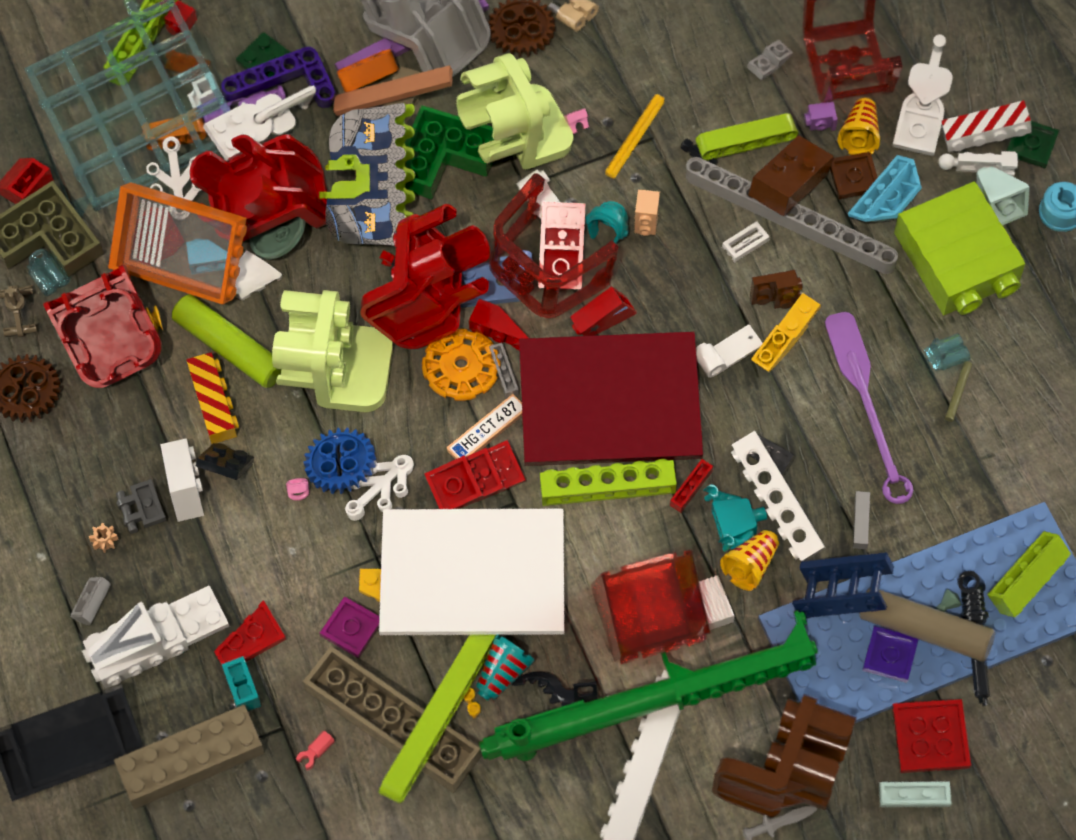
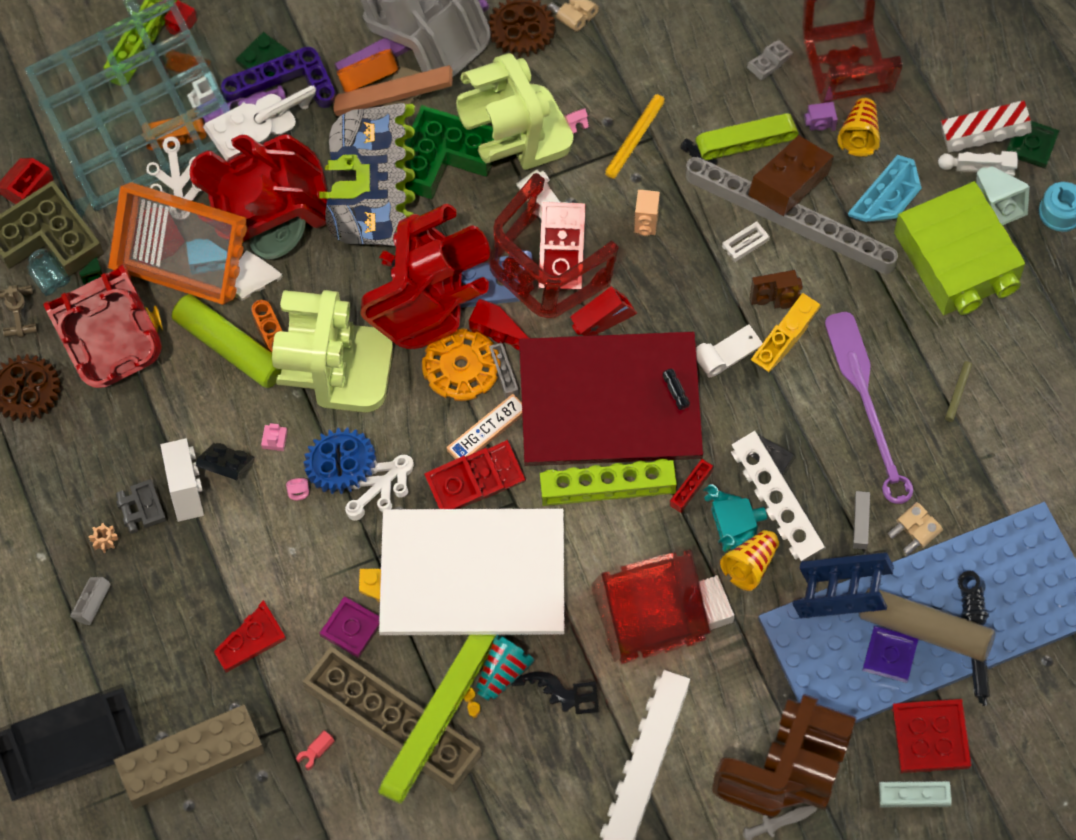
(91, 272): none -> dark green slope
(152, 636): white wedge -> none
(211, 397): brick -> none
(241, 684): teal brick -> none
(265, 322): none -> orange beam
(274, 437): none -> bright pink tile
(610, 214): teal helmet -> none
(676, 389): none -> black axle
(682, 688): green piece -> none
(853, 174): reddish brown plate -> none
(918, 525): none -> tan piece
(921, 122): white plate -> none
(947, 352): clear light blue piece -> none
(949, 601): sand green rock -> none
(1029, 574): lime brick -> none

